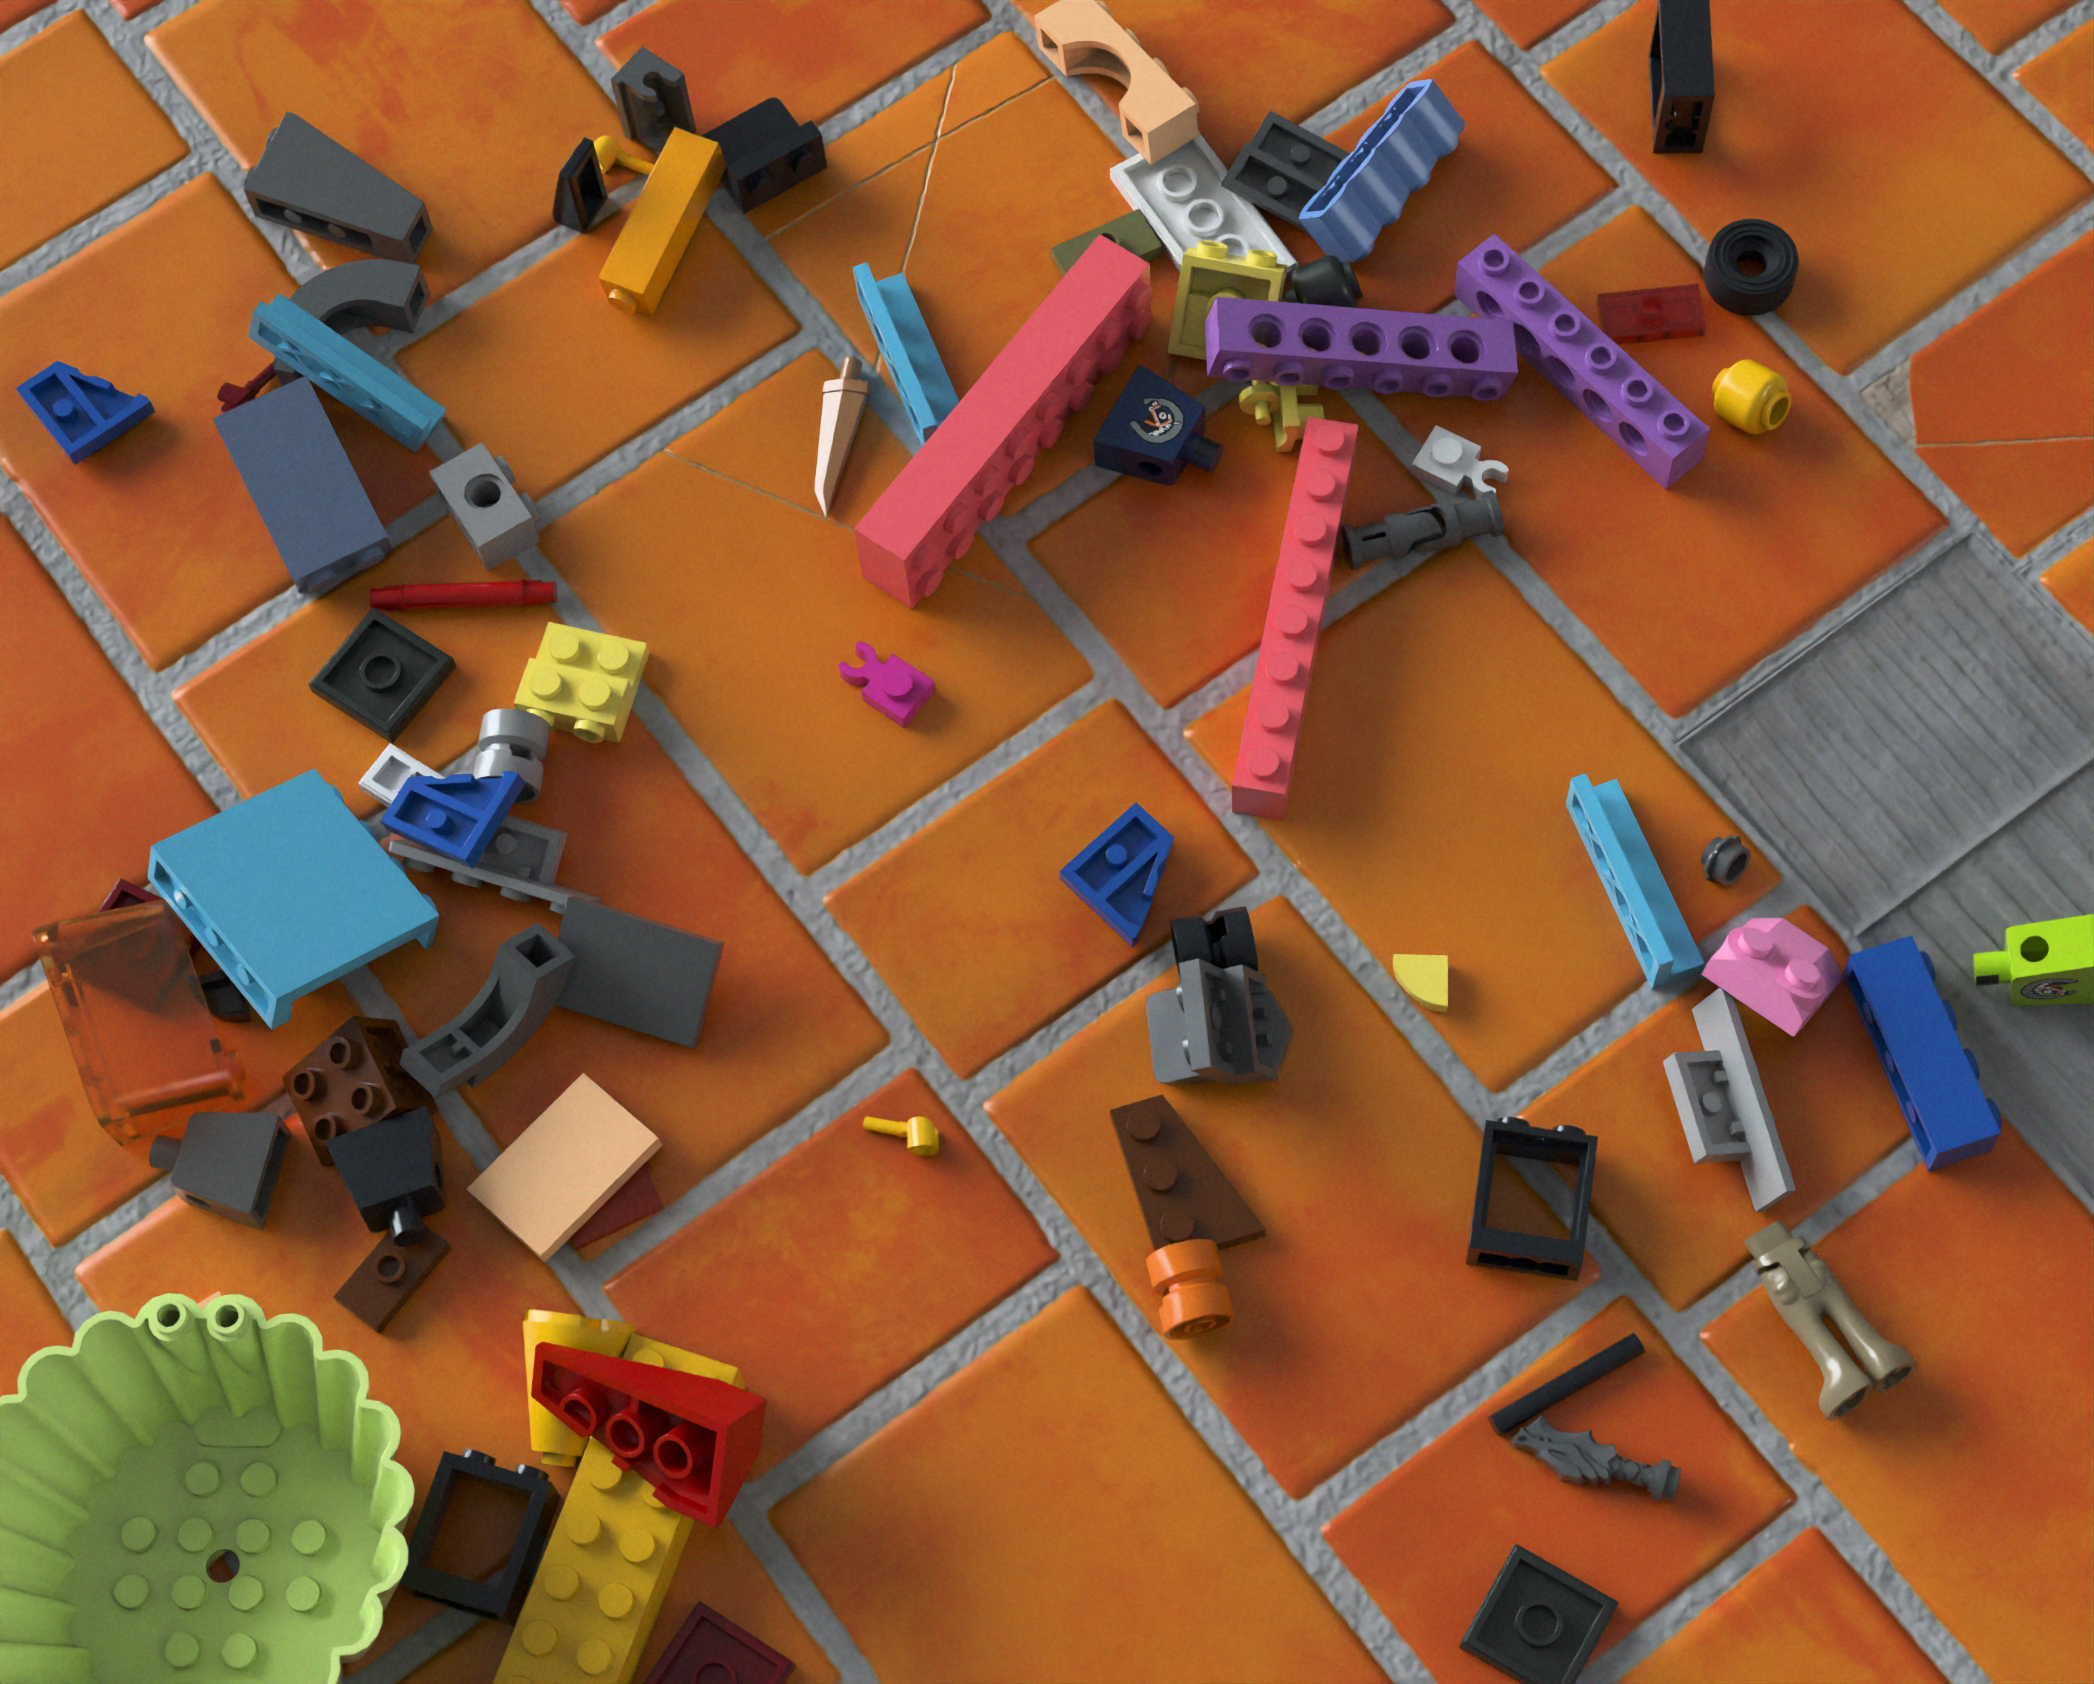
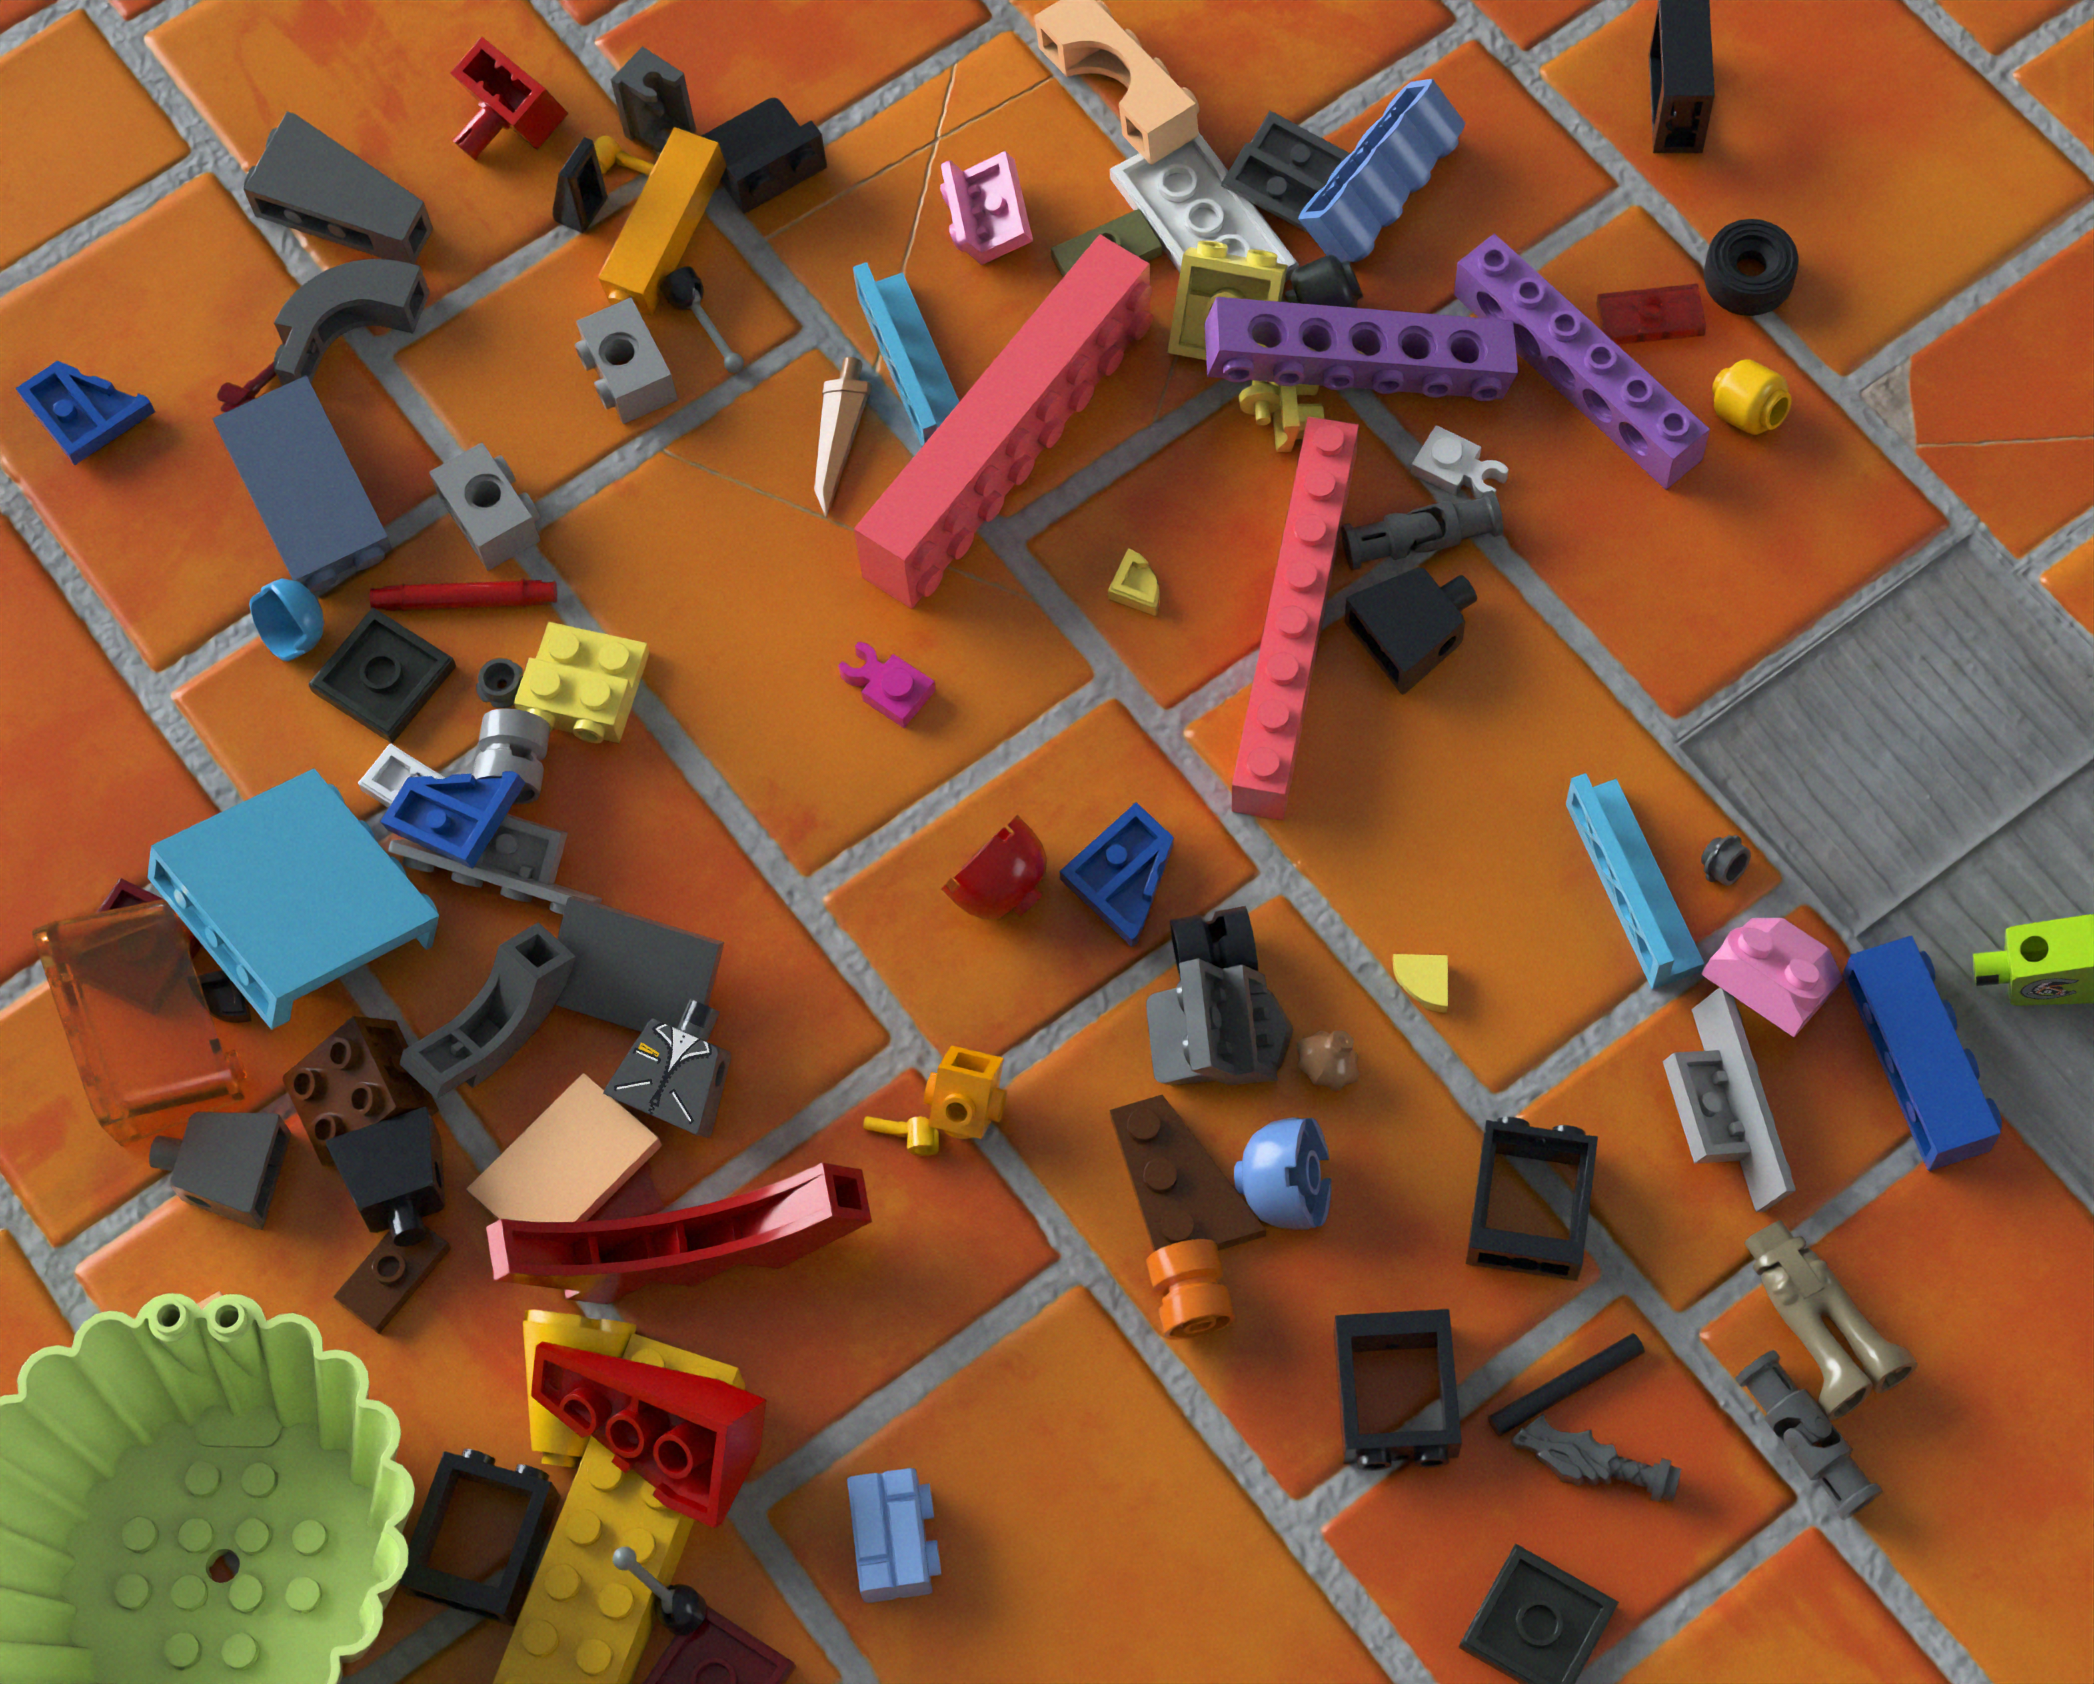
(287, 618): none -> dark azure hair
(345, 371): medium azure fence -> none
(494, 673): none -> dark grey plate
(505, 99): none -> red brick
(617, 336): none -> light grey brick
(675, 1071): none -> dark grey torso
(680, 1599): none -> hinge
(685, 291): none -> hinge
(685, 1245): none -> red arch
(891, 1535): none -> light blue brick
(965, 1093): none -> light orange brick
(986, 207): none -> bright pink bracket
(1001, 874): none -> red cylinder
(1135, 584): none -> light yellow tile
(1155, 432): dark blue torso -> none
(1284, 1174): none -> medium blue cylinder
(1329, 1059): none -> medium nougat piece
(1397, 1332): none -> black window
(1409, 623): none -> black torso
(1785, 1410): none -> dark grey piece

